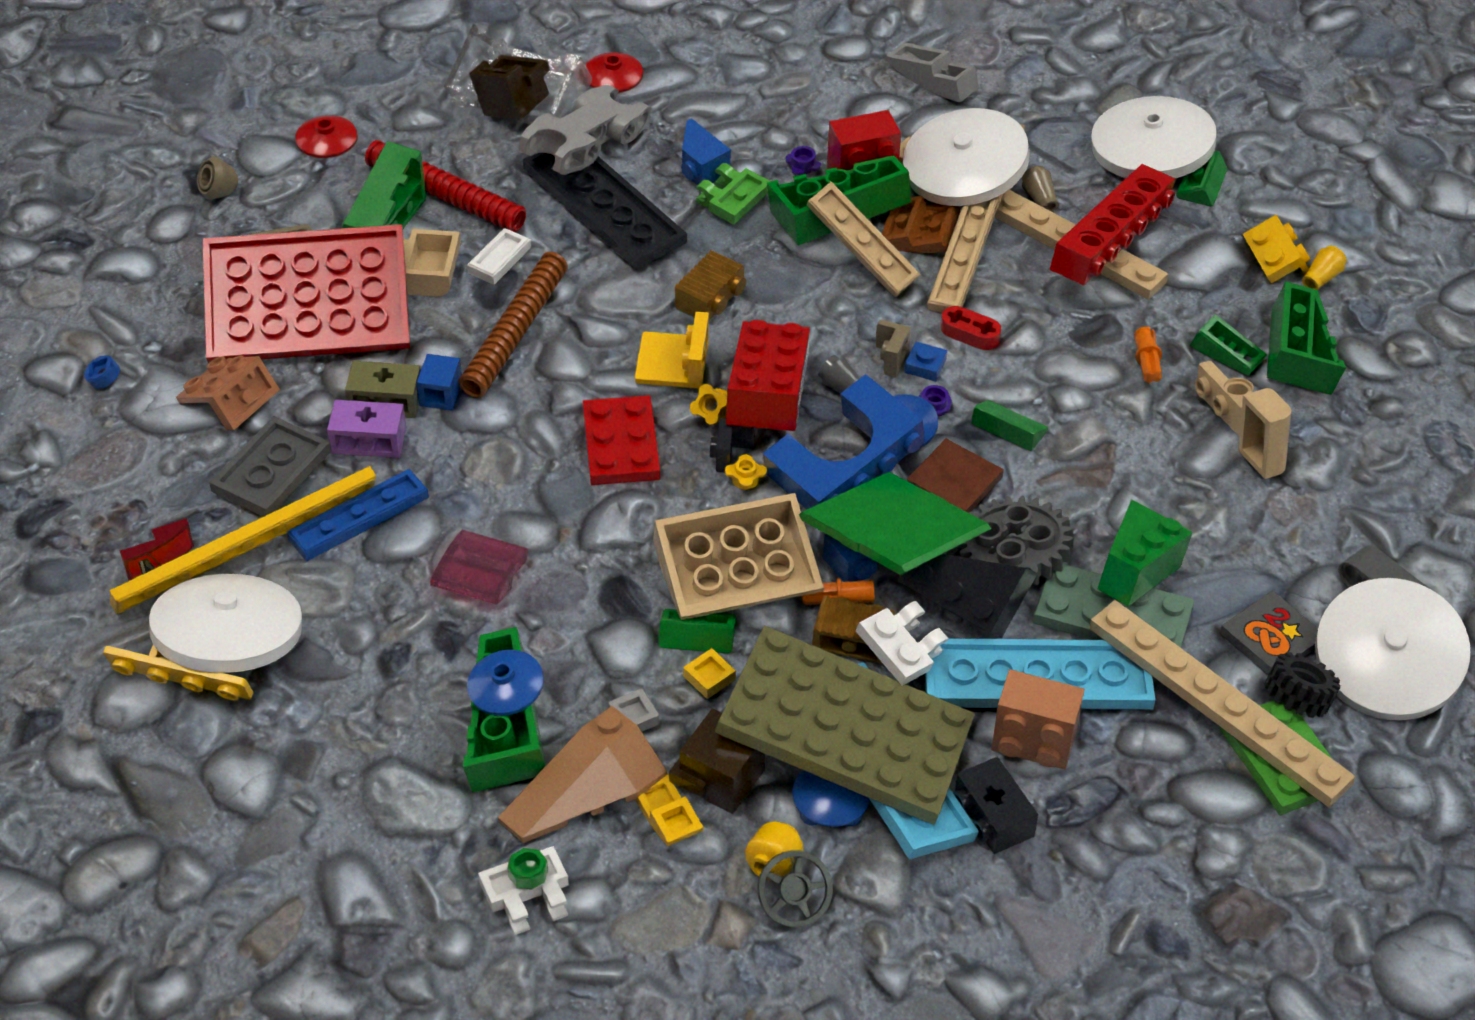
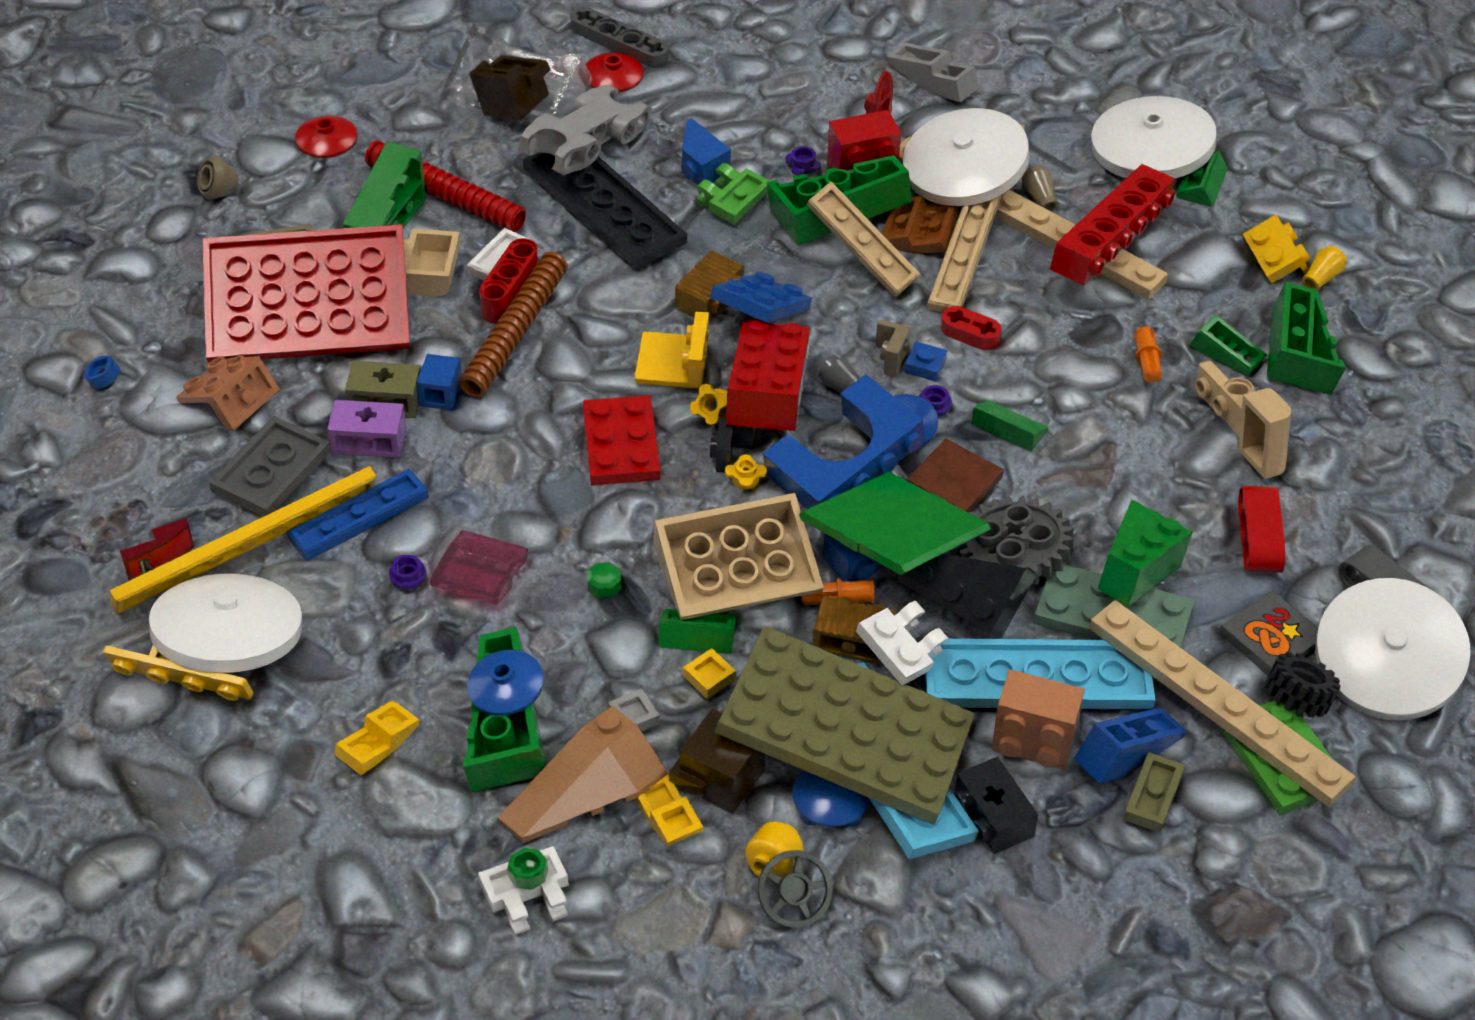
(381, 735): none -> yellow slope
(407, 572): none -> dark purple plate
(507, 278): none -> red beam
(591, 23): none -> dark grey beam
(604, 580): none -> green tile
(762, 297): none -> blue plate
(882, 95): none -> red plate
(1123, 743): none -> blue slope
(1154, 792): none -> olive plate
(1261, 529): none -> red beam

